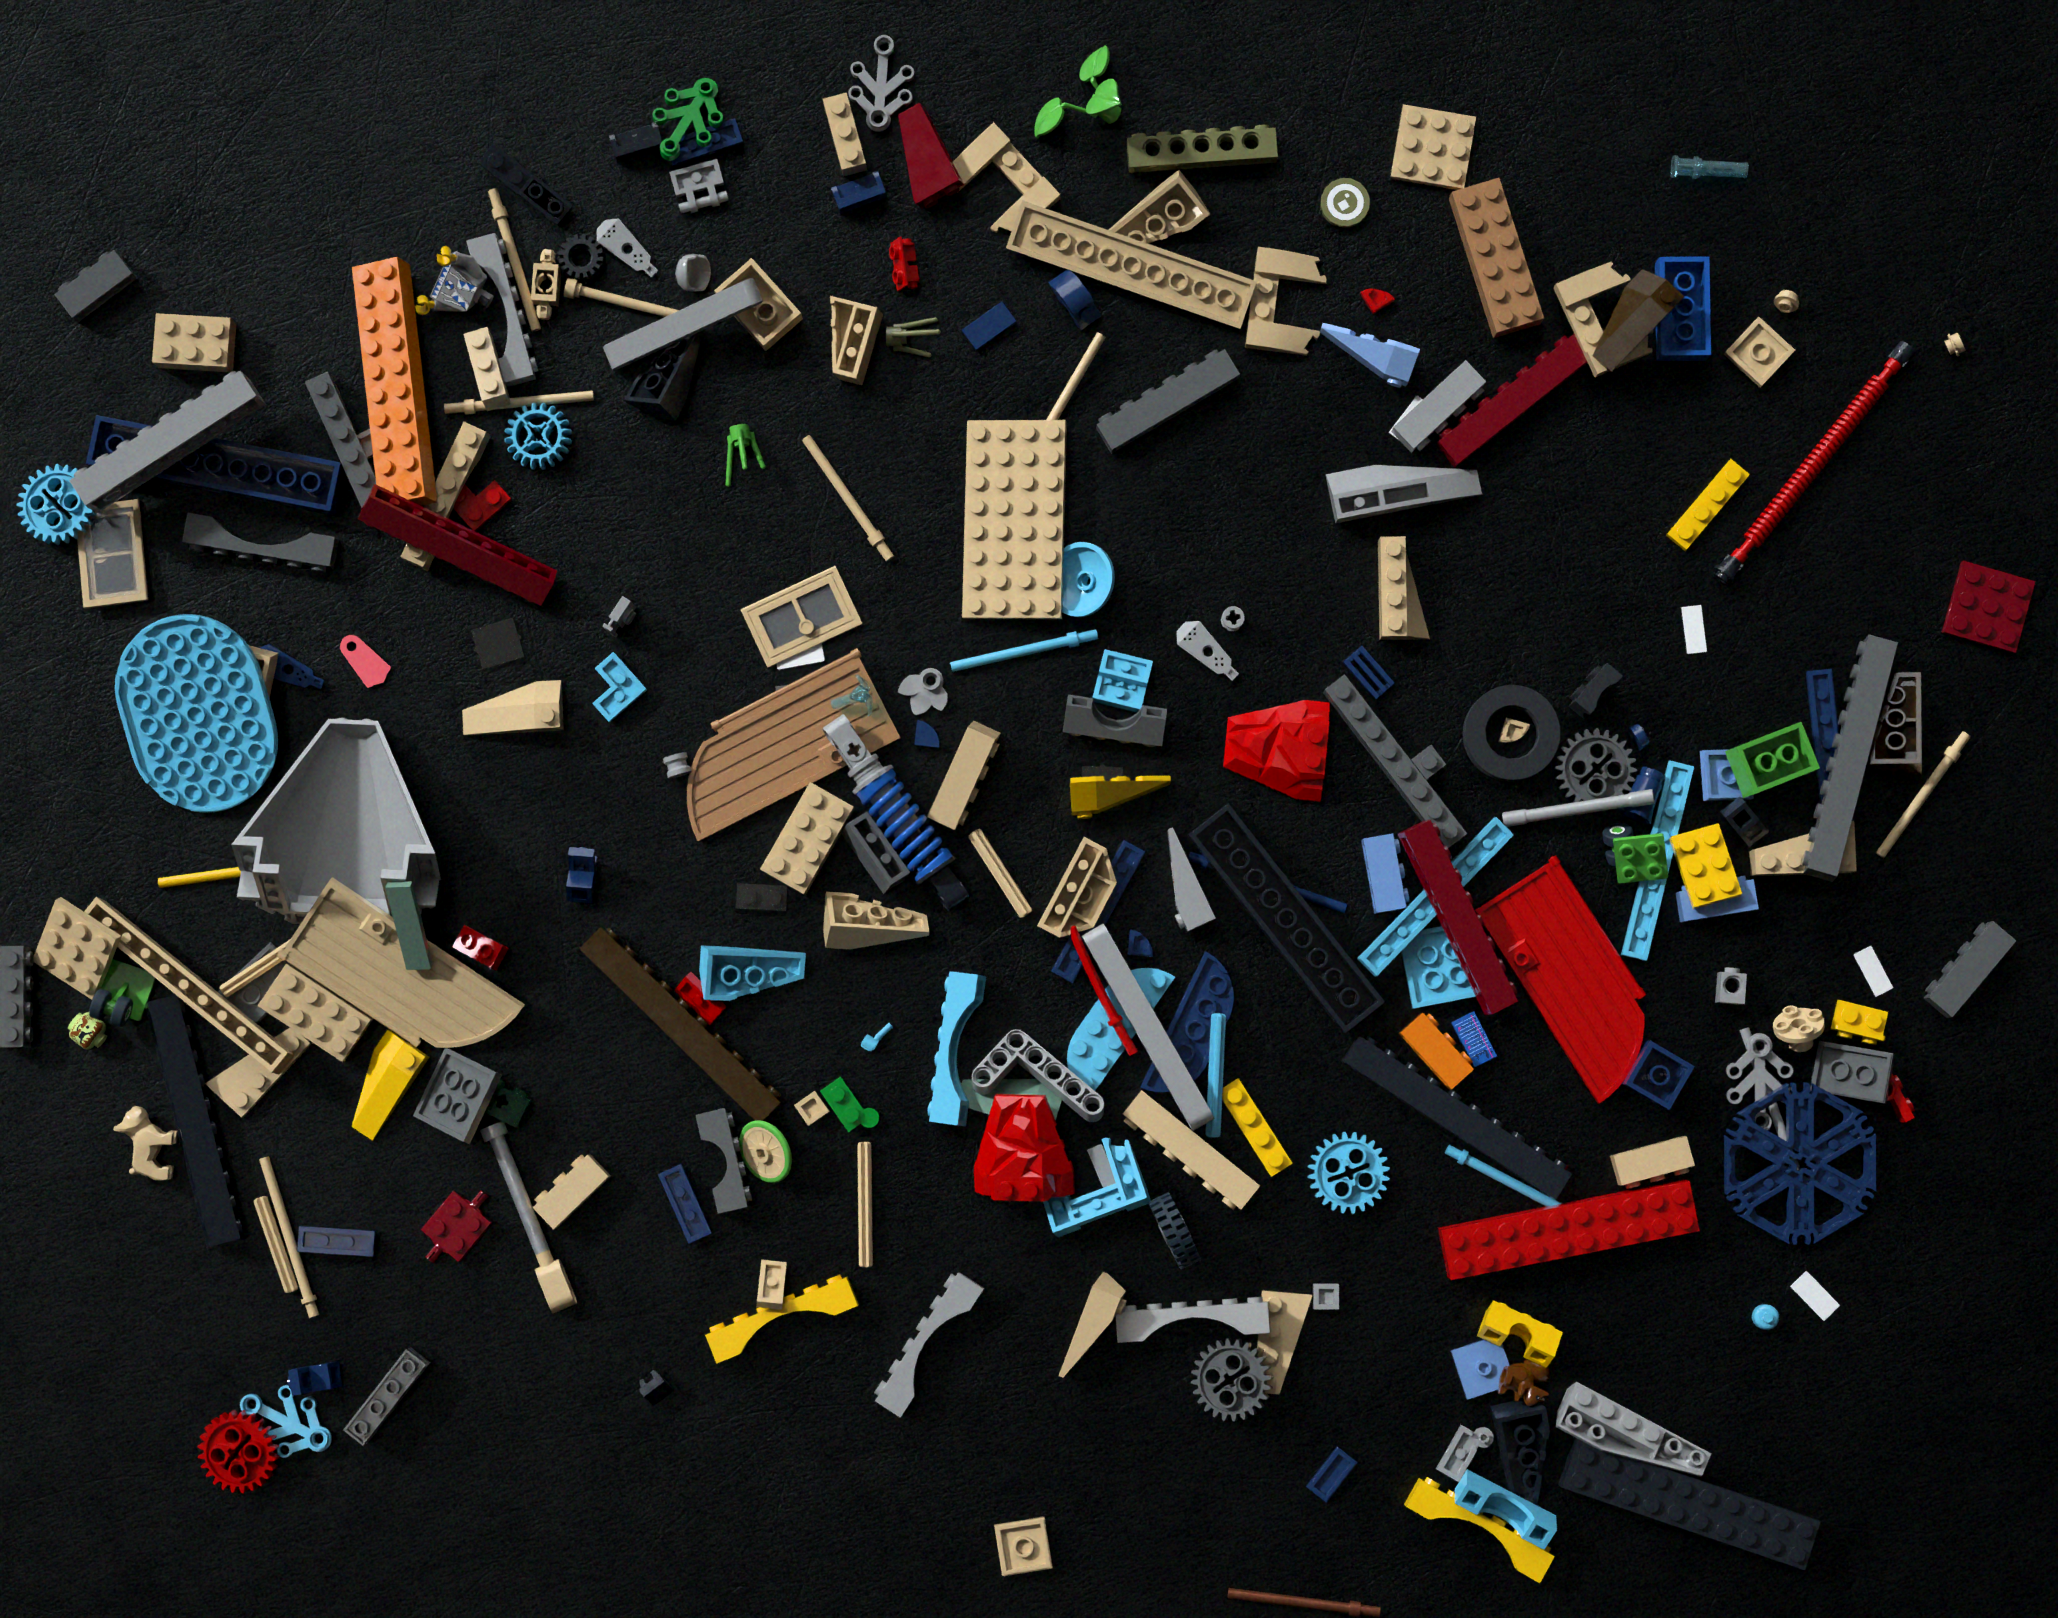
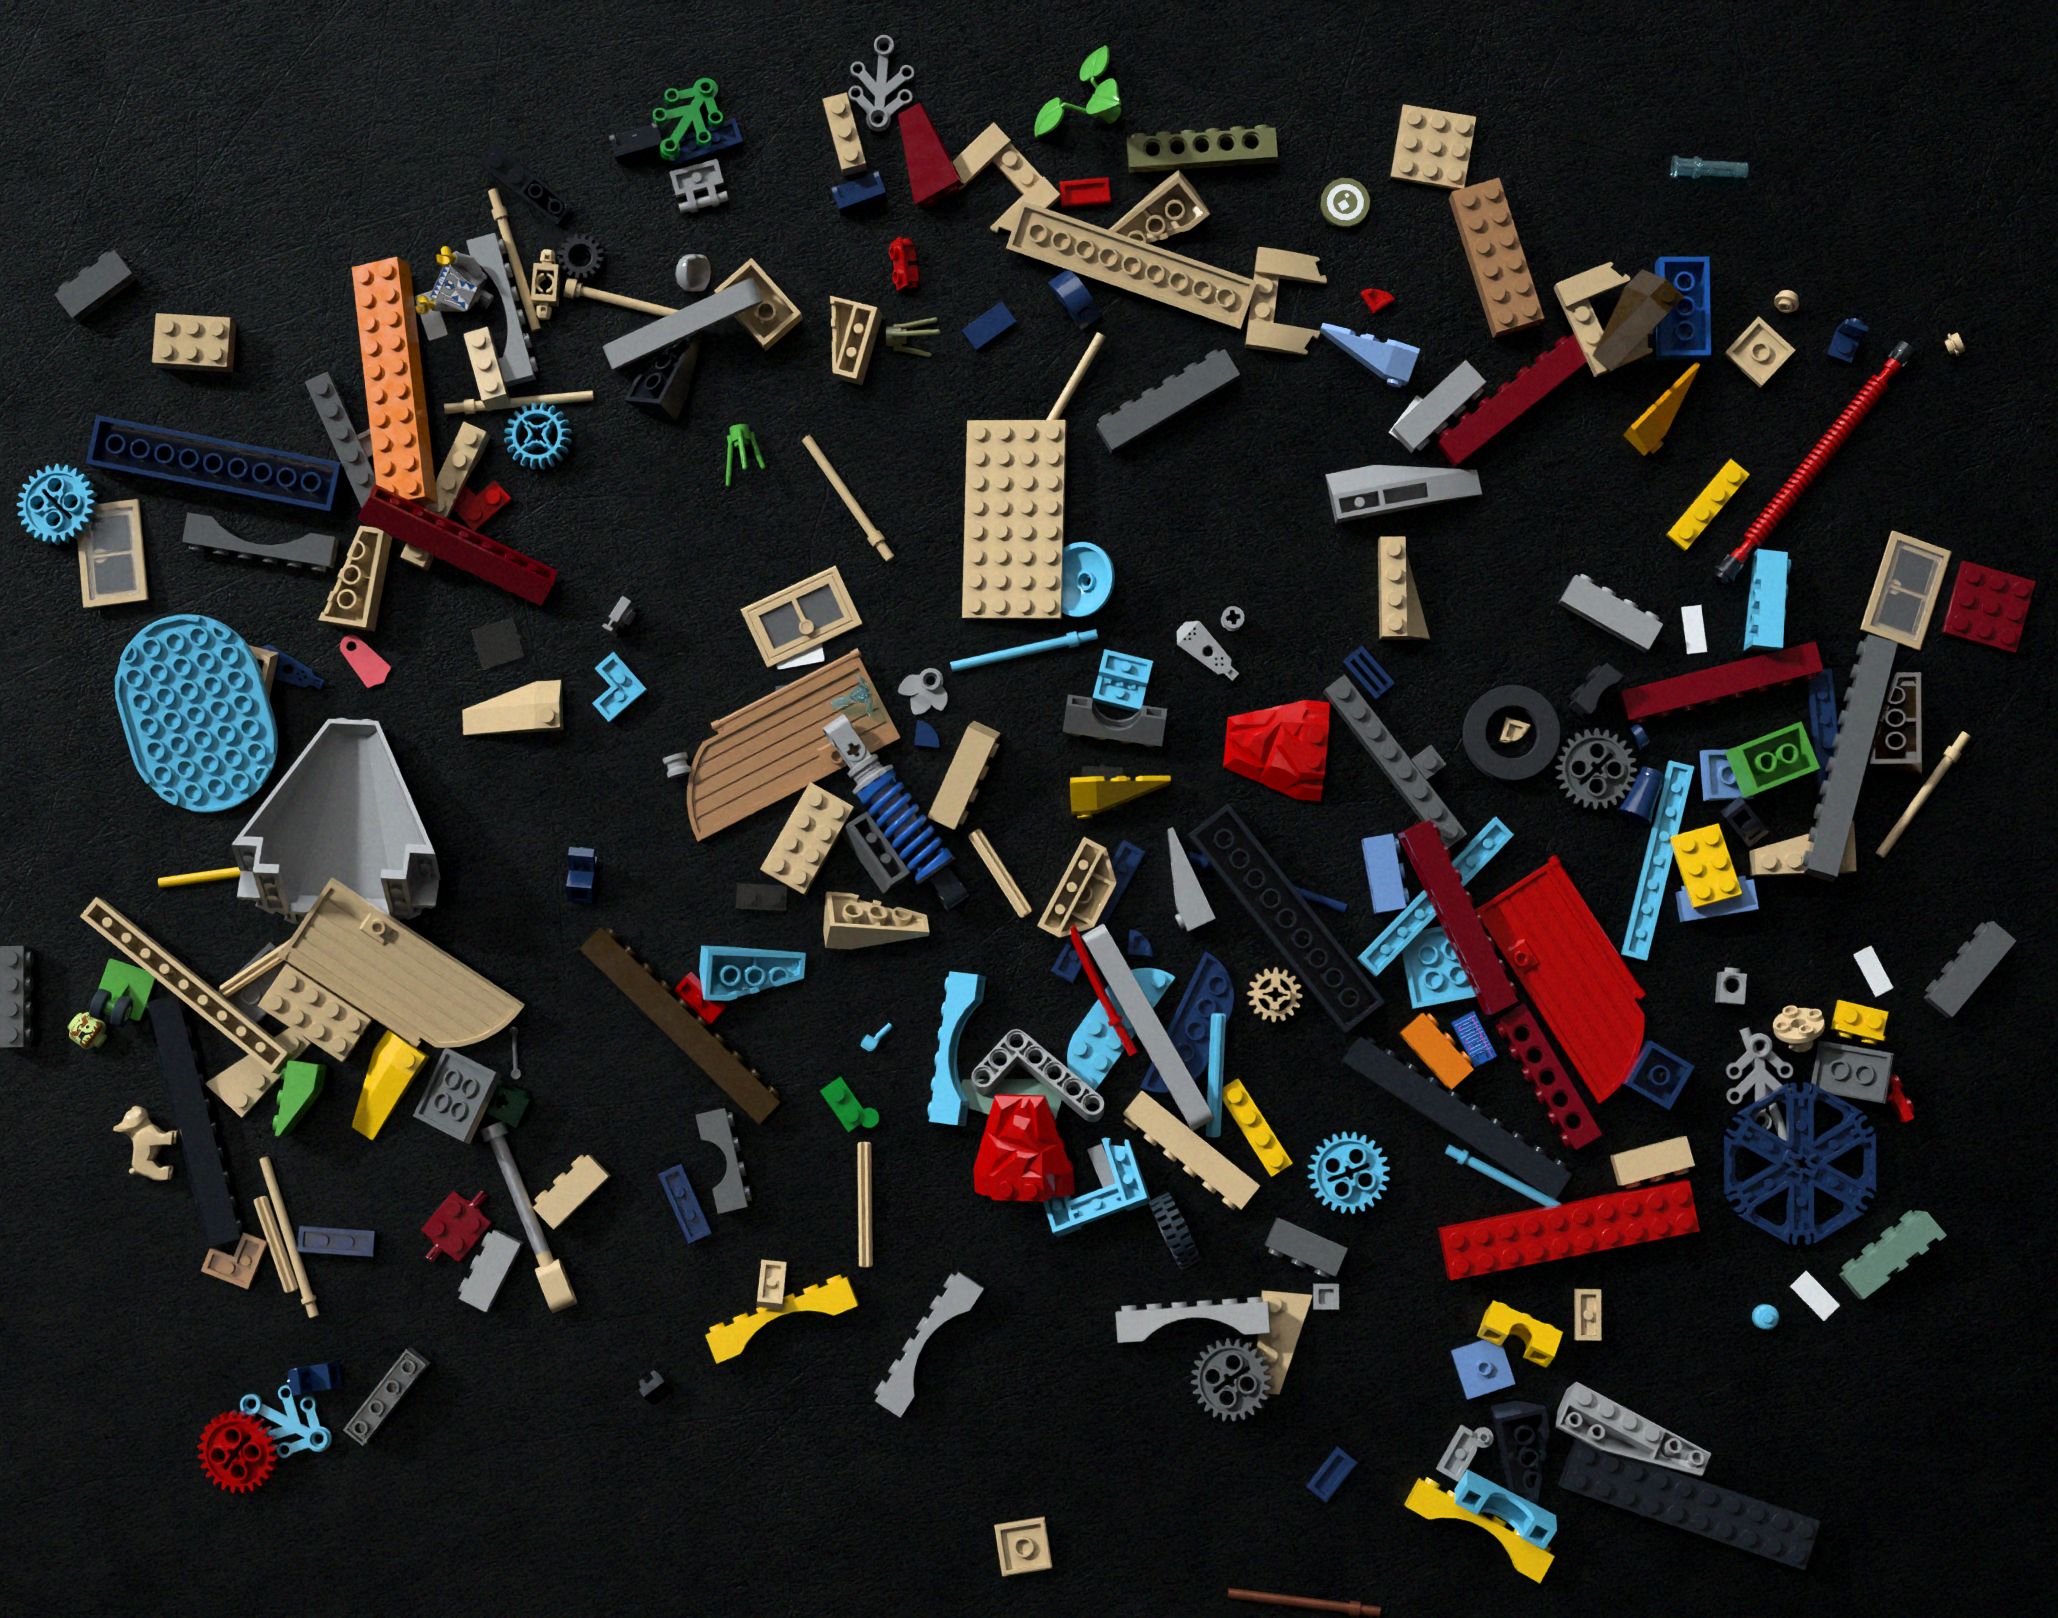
(76, 948): tan plate -> none
(167, 441): light grey brick -> none
(241, 1266): none -> medium nougat plate
(301, 1088): none -> bright green slope
(360, 582): none -> tan wedge
(409, 925): sand green tile -> none
(432, 321): none -> white sticker
(480, 947): red plate -> none
(490, 1270): none -> light grey brick
(516, 1073): none -> dark grey hinge
(619, 240): light grey piece -> none
(765, 1151): tan wheel -> none
(811, 1108): tan plate -> none
(1085, 192): none -> red tile
(1100, 1309): tan wedge -> none
(1274, 983): none -> tan gear
(1305, 1248): none -> dark grey brick
(1521, 1379): reddish brown animal -> none
(1525, 816): light grey piece -> none
(1587, 1128): none -> dark red brick
(1587, 1314): none -> tan plate
(1611, 613): none -> light grey brick
(1635, 856): bright green plate -> none
(1655, 422): none -> light orange wedge
(1719, 682): none -> dark red brick
(1767, 601): none -> medium azure wedge
(1847, 340): none -> dark blue bracket
(1891, 1253): none -> sand green wedge
(1905, 590): none -> clear door

